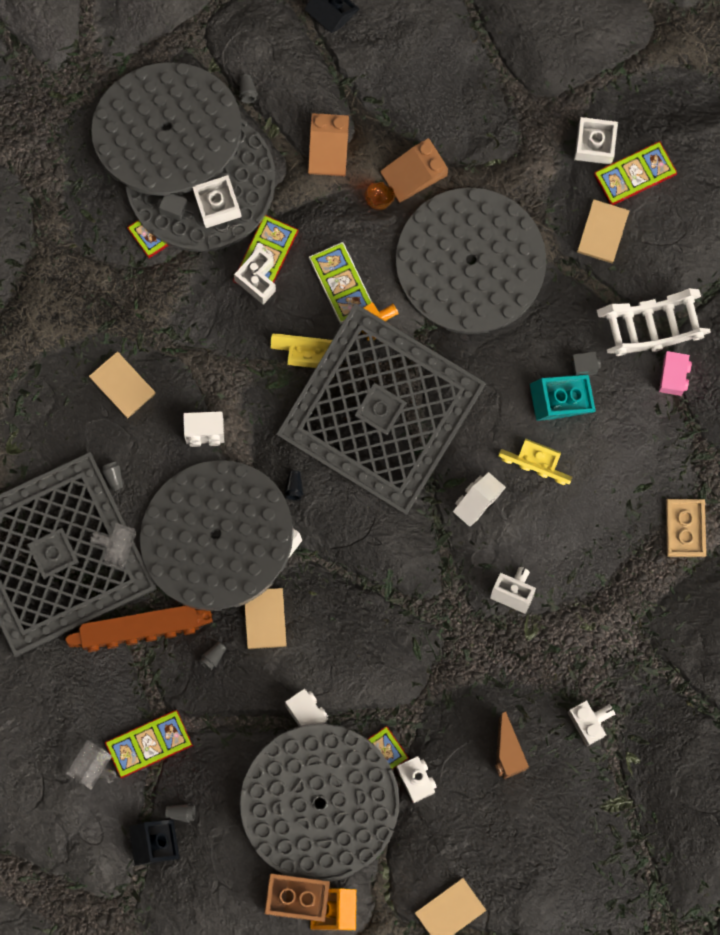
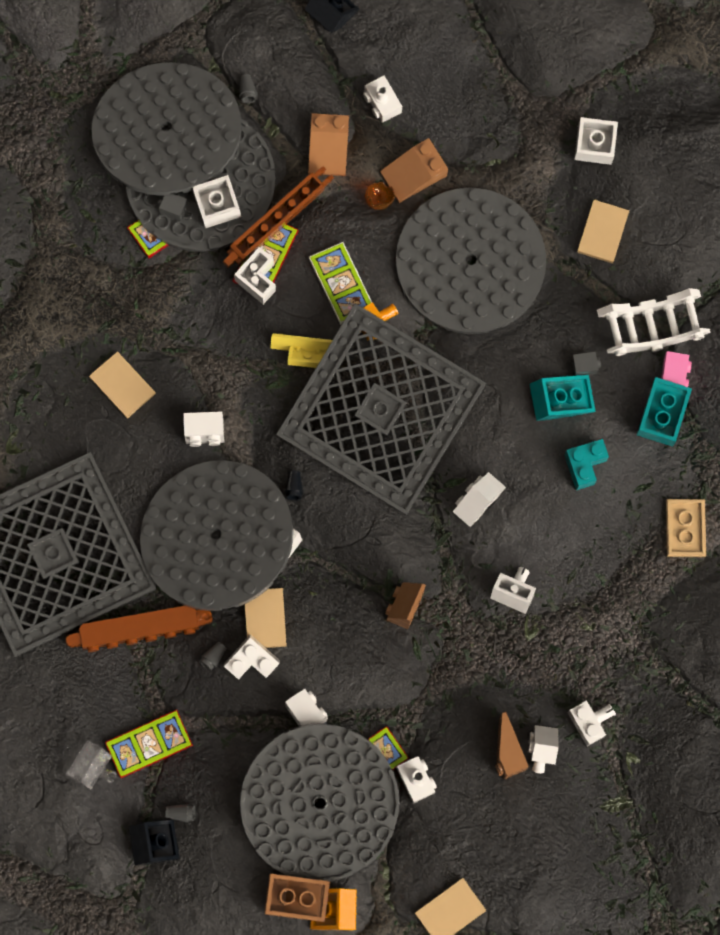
(113, 475): dark grey cone -> none
(117, 545): clear brick -> none
(251, 653): none -> white brick
(277, 218): none -> dark orange hinge
(382, 99): none -> white brick
(405, 604): none -> medium nougat slope
(537, 458): light yellow bracket -> none
(543, 746): none -> white brick
(581, 460): none -> teal brick
(635, 173): tile -> none
(664, 411): none -> teal slope

